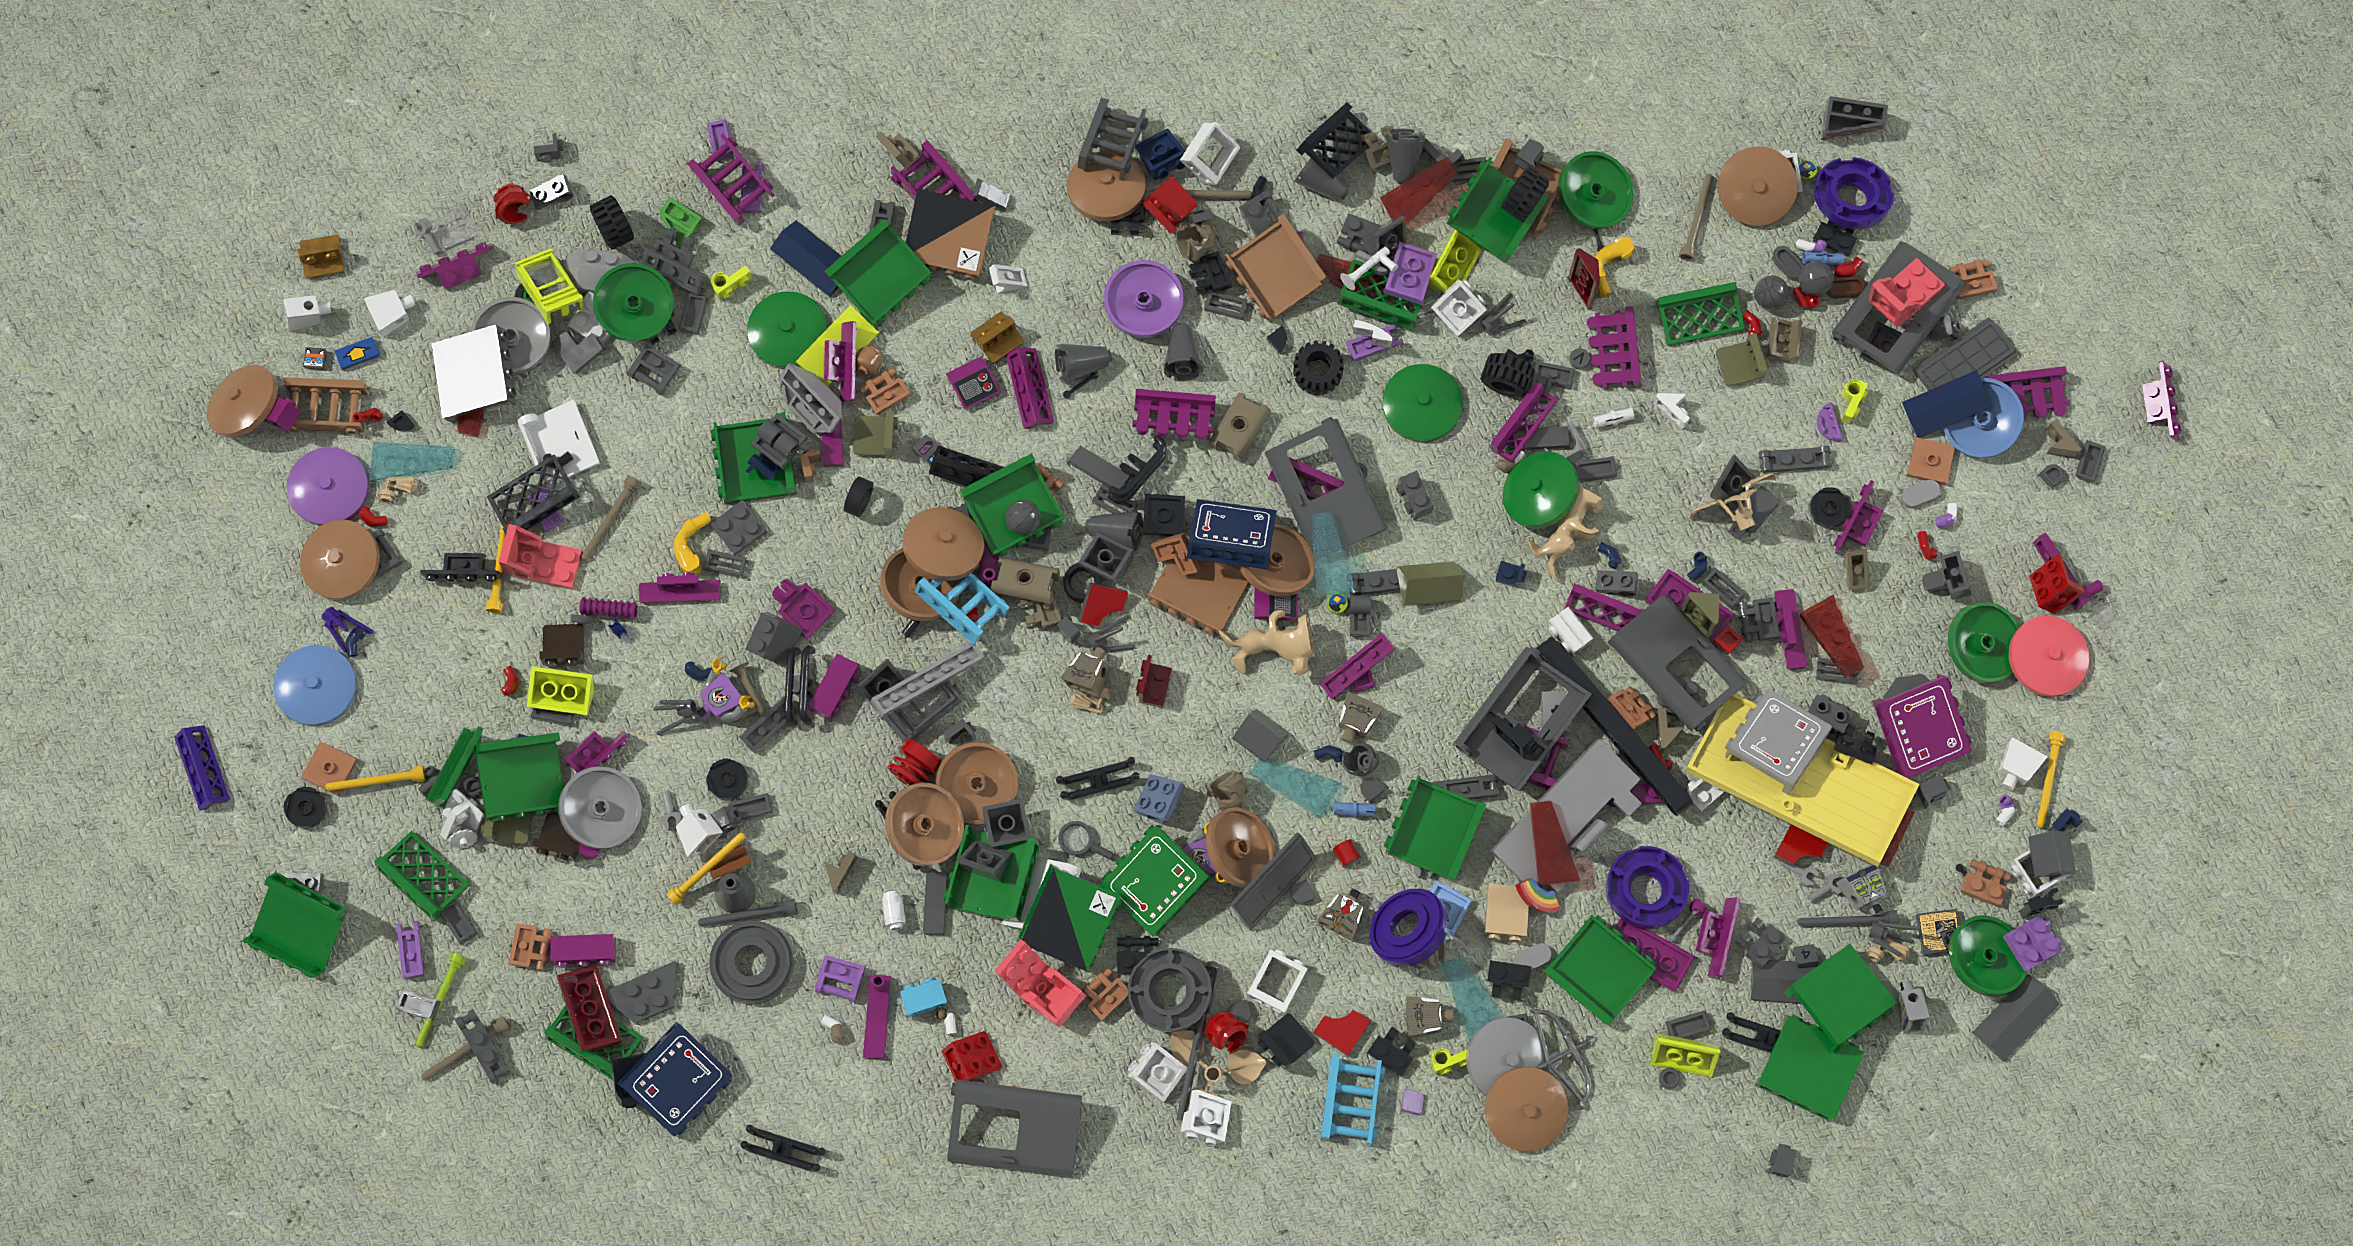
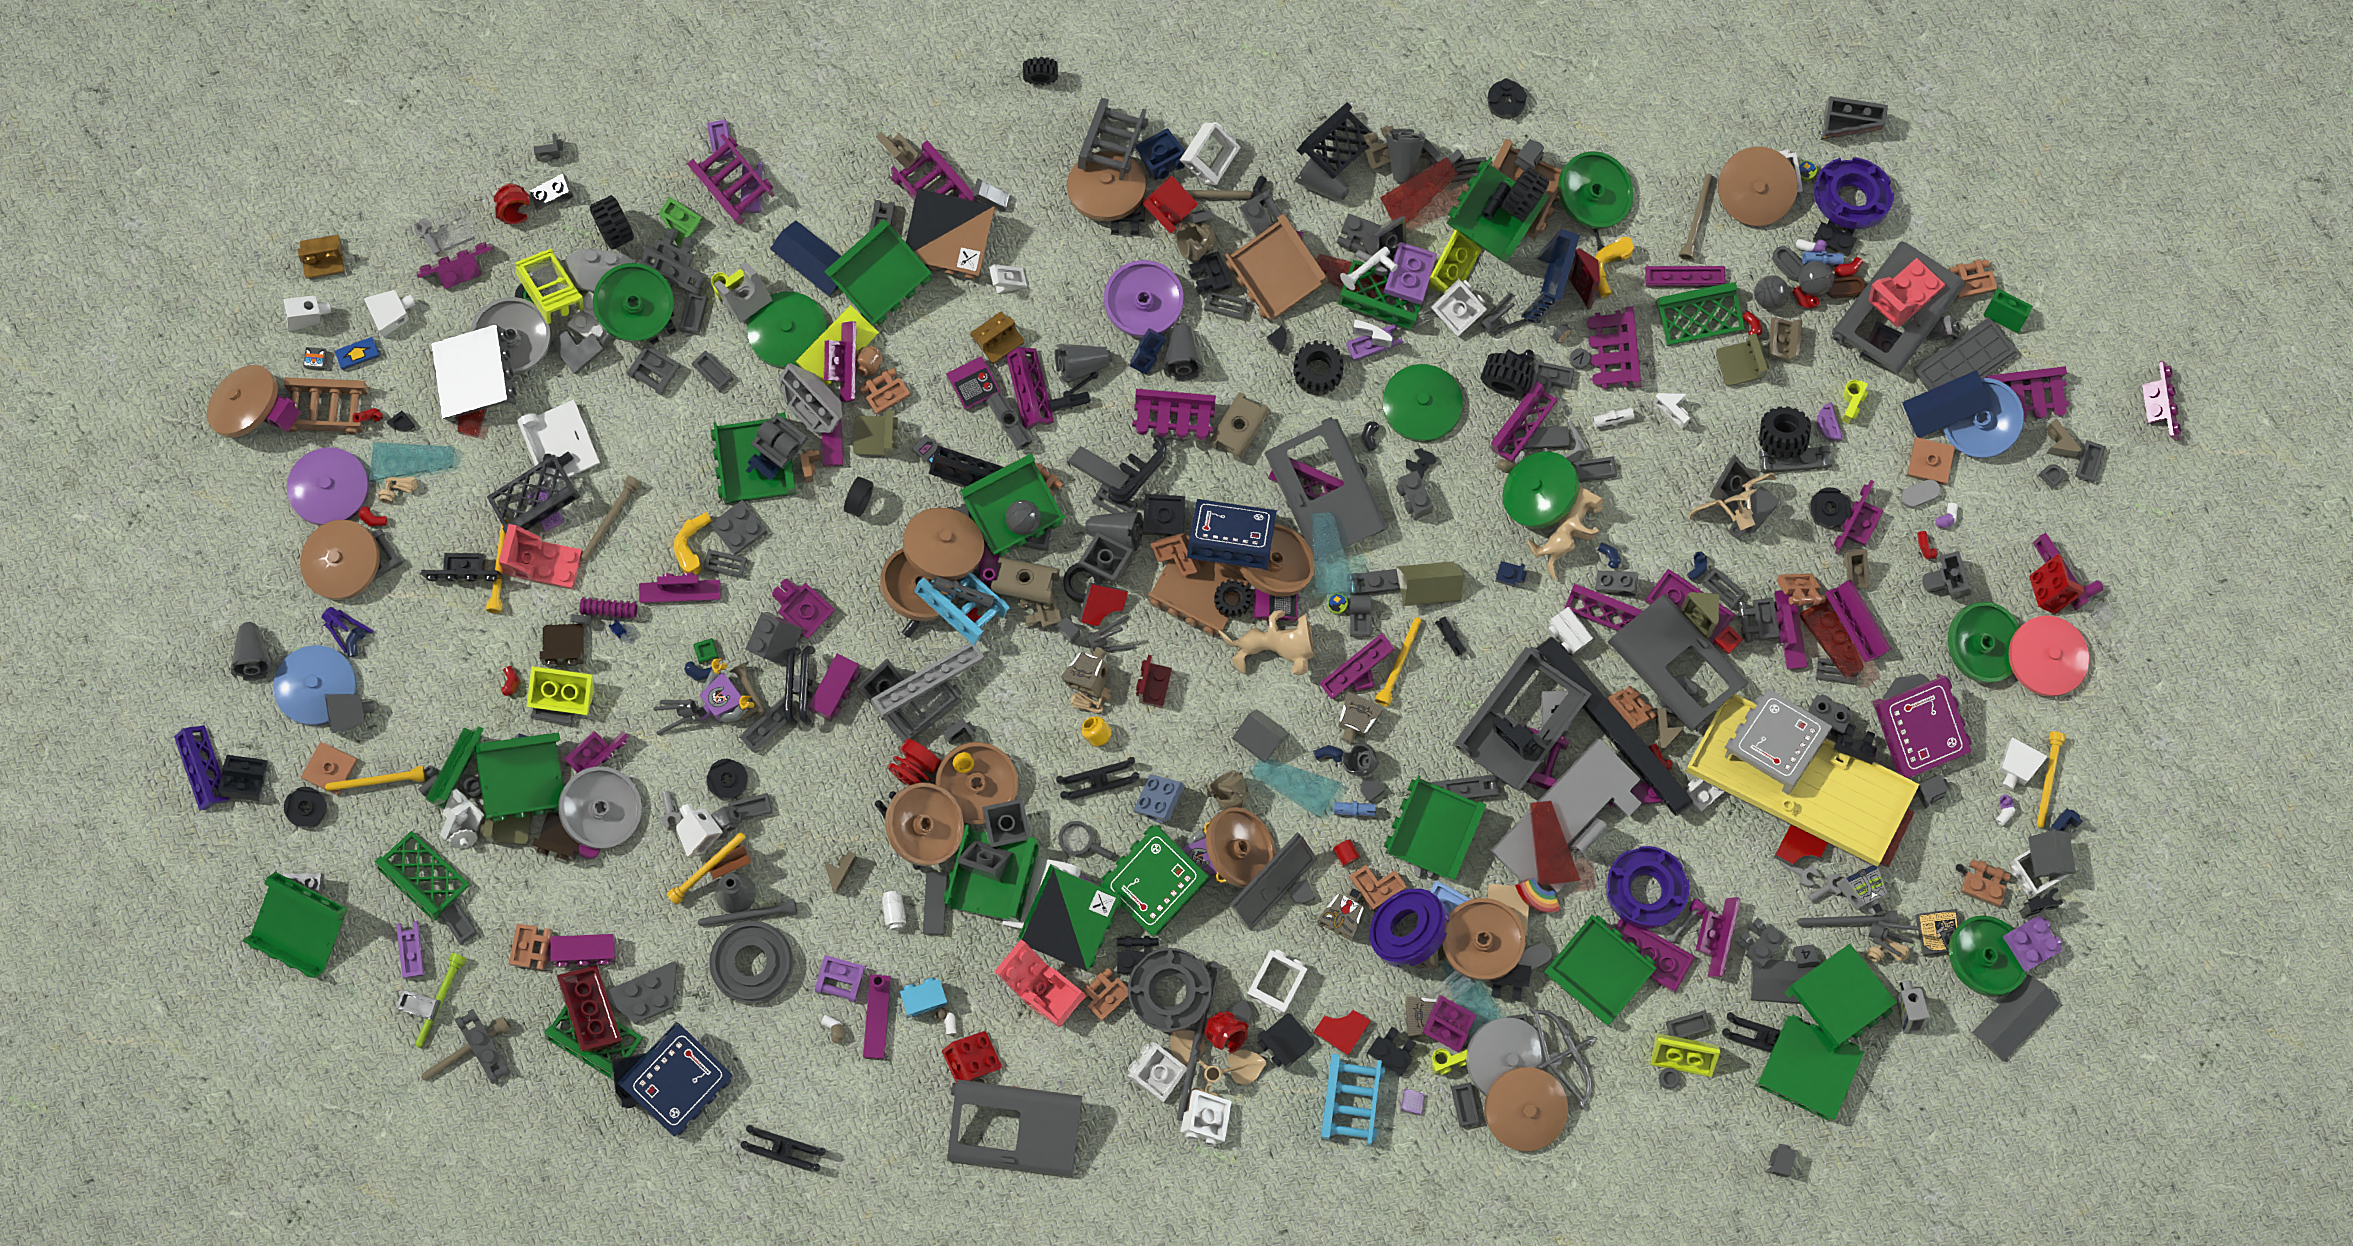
(242, 777): none -> black slope
(250, 654): none -> dark grey cone
(346, 710): none -> dark grey torso
(705, 651): none -> green tile
(712, 371): none -> dark grey tile
(747, 297): none -> light grey piece
(940, 583): none -> dark grey pin
(963, 762): none -> yellow tile
(1003, 411): none -> dark grey piece
(1040, 70): none -> black tyre
(1070, 401): none -> black axle
(1096, 731): none -> yellow head
(1147, 350): none -> dark blue slope
(1232, 586): none -> black tyre
(1368, 433): none -> black arm
(1376, 891): none -> nougat plate
(1384, 697): none -> yellow piece
(1423, 463): none -> black piece
(1449, 1023): none -> magenta slope
(1450, 636): none -> black pin
(1459, 992): none -> clear tile
(1465, 1104): none -> dark grey tile
(1483, 939): none -> medium nougat dish
(1496, 200): none -> black pin
(1506, 88): none -> black plate
(1559, 254): none -> dark blue panel
(1561, 333): none -> dark grey tile
(1684, 276): none -> magenta tile
(1785, 432): none -> black tyre
(1798, 586): none -> nougat plate
(1859, 620): none -> magenta fence
(2008, 310): none -> green panel

